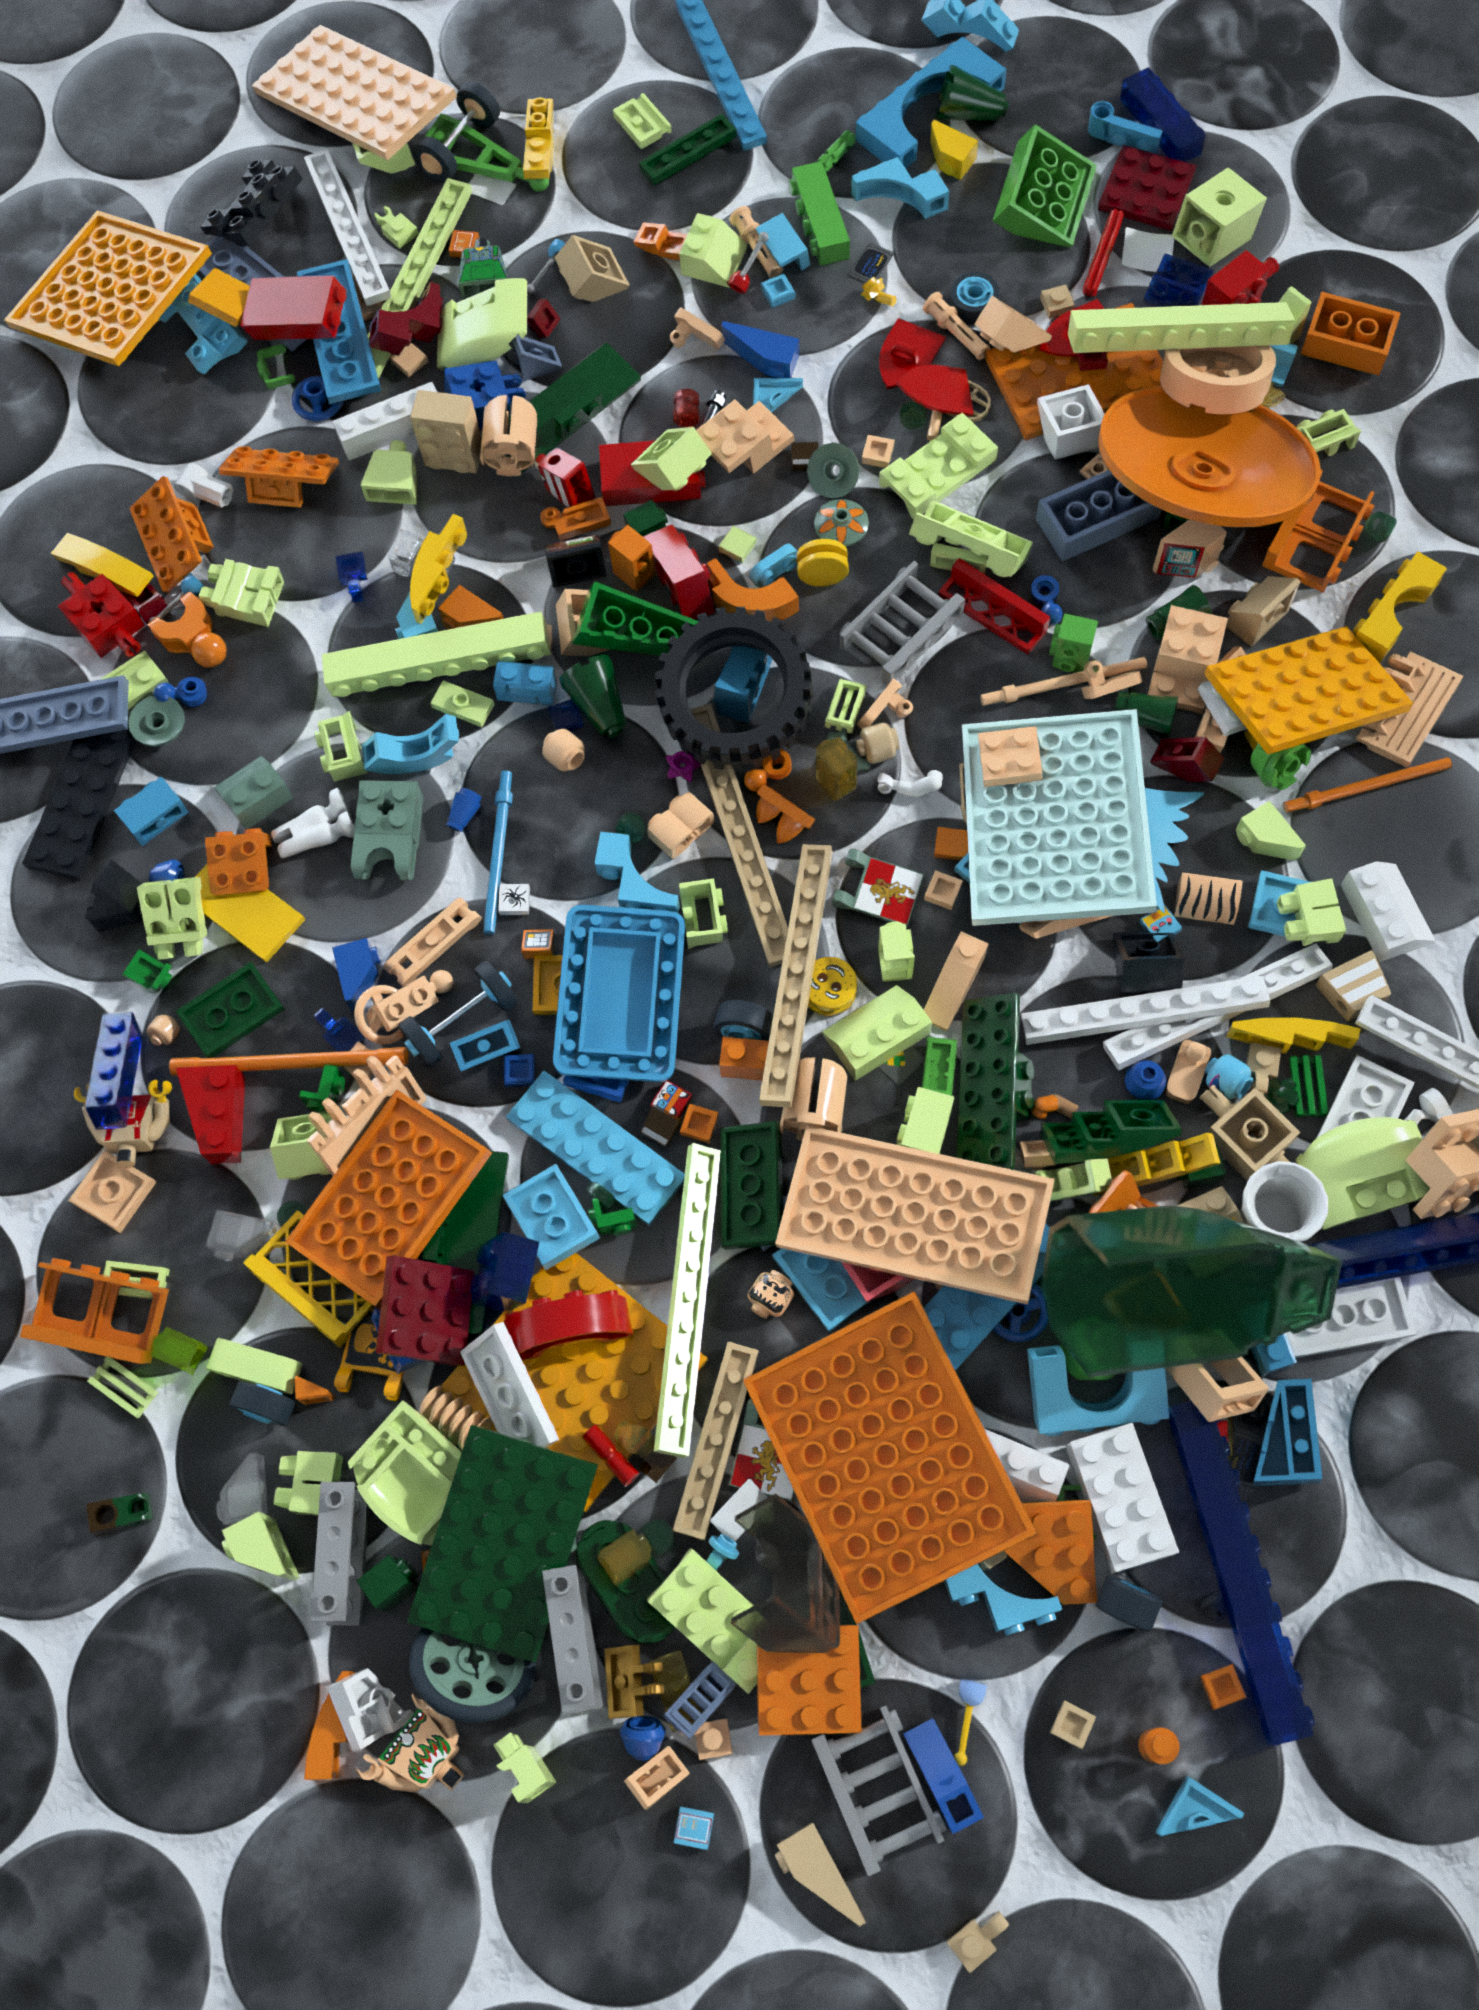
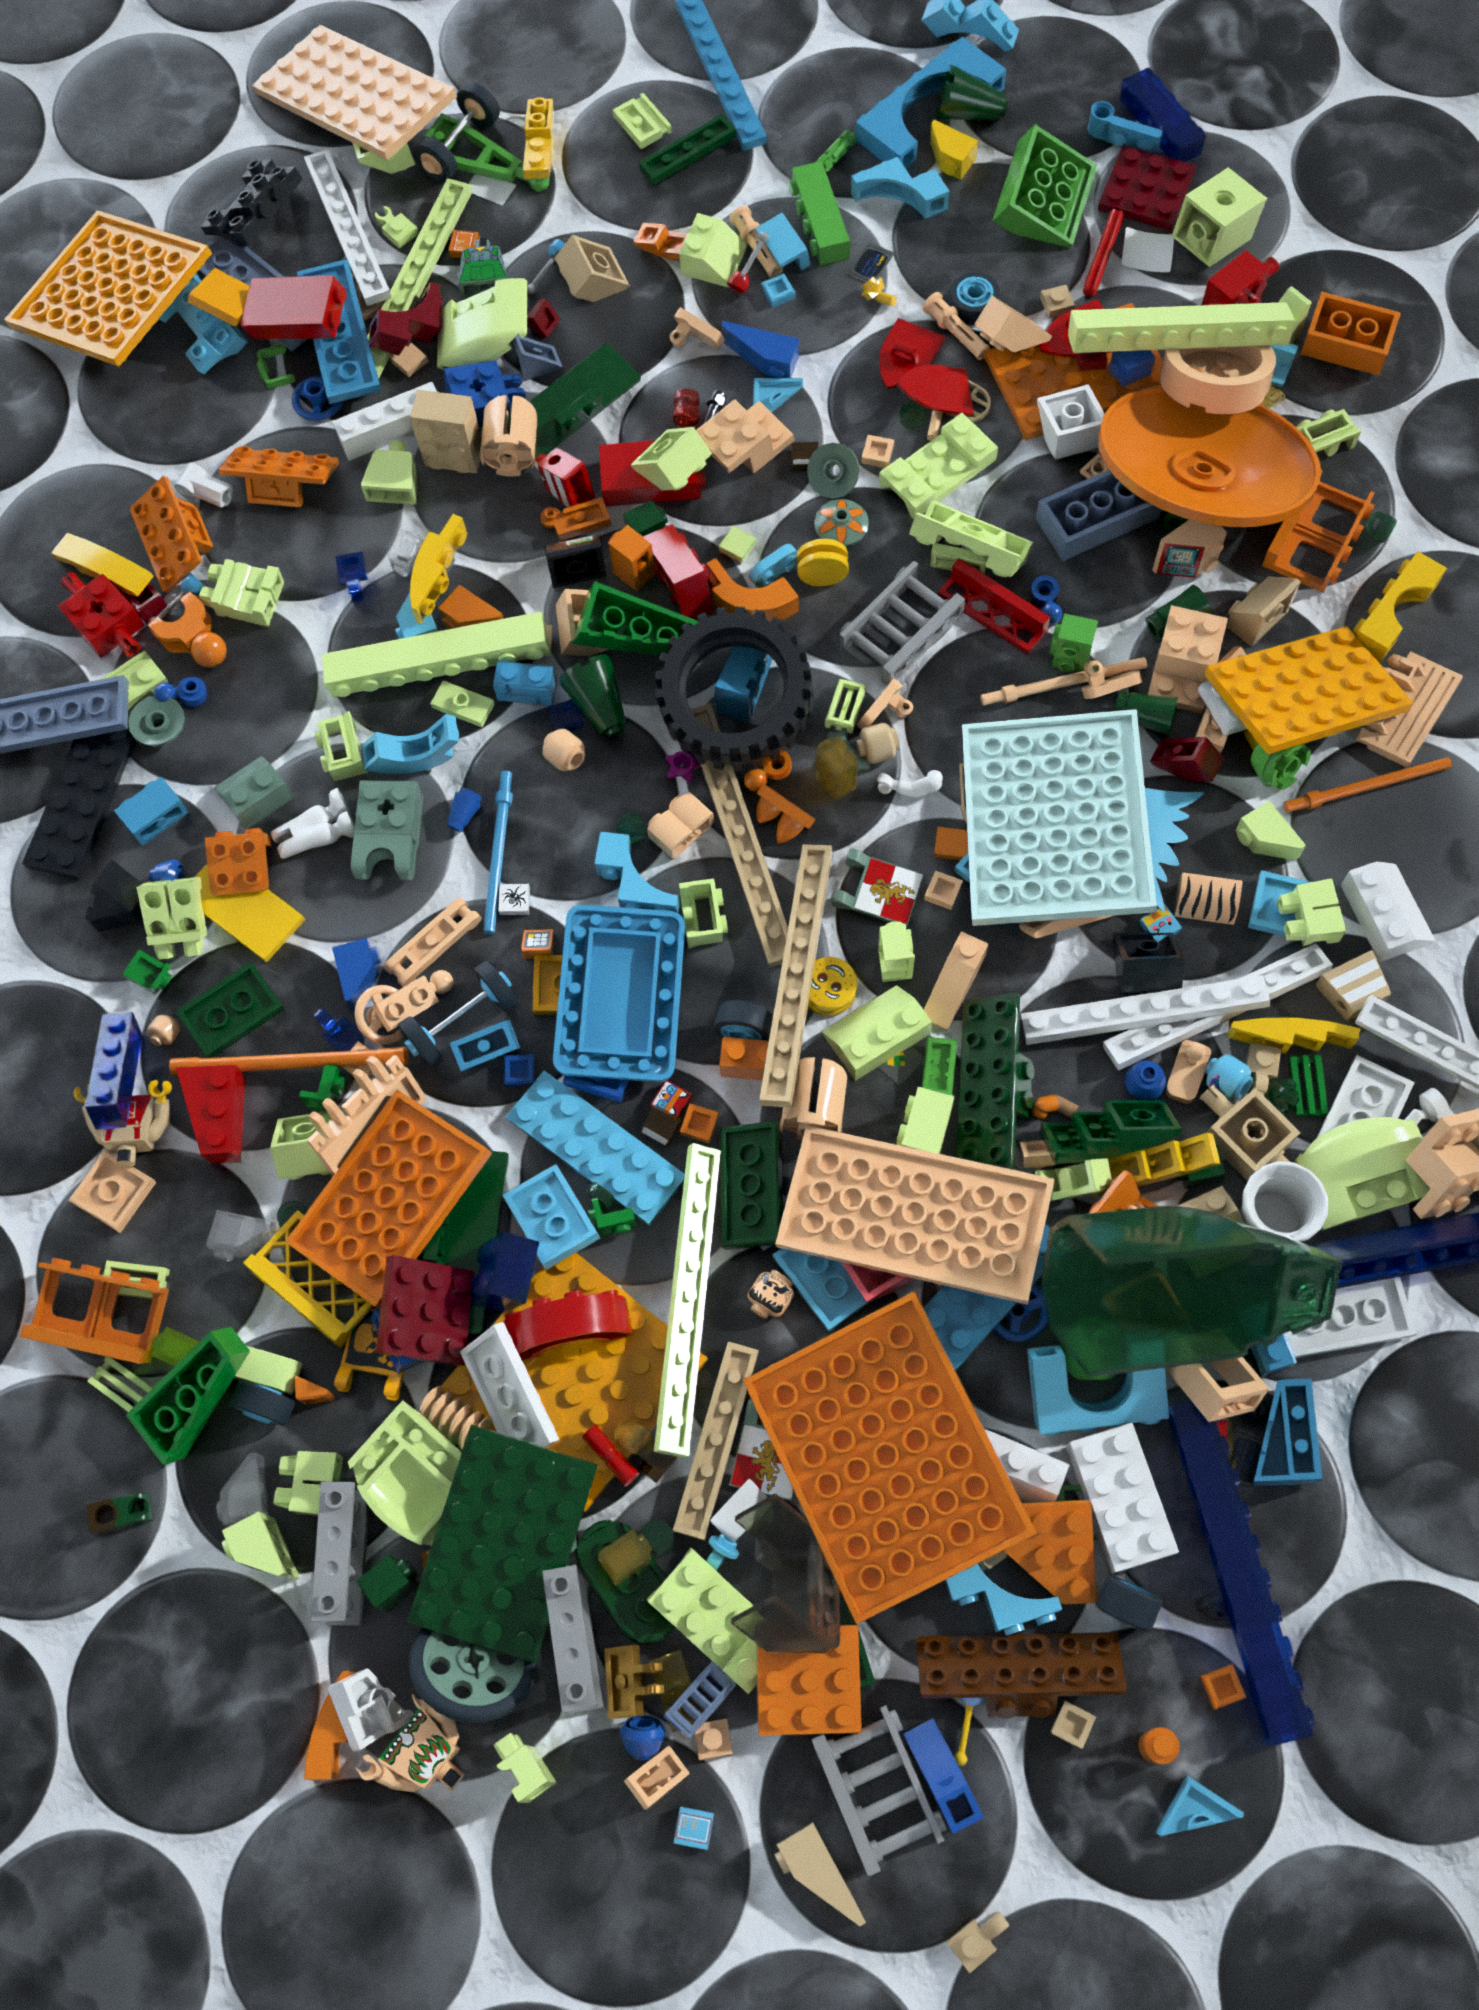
(185, 1398): none -> green wedge
(1010, 756): light nougat plate -> none
(1020, 1671): none -> reddish brown bracket
(1131, 365): none -> blue brick
(1178, 283): clear blue slope -> none

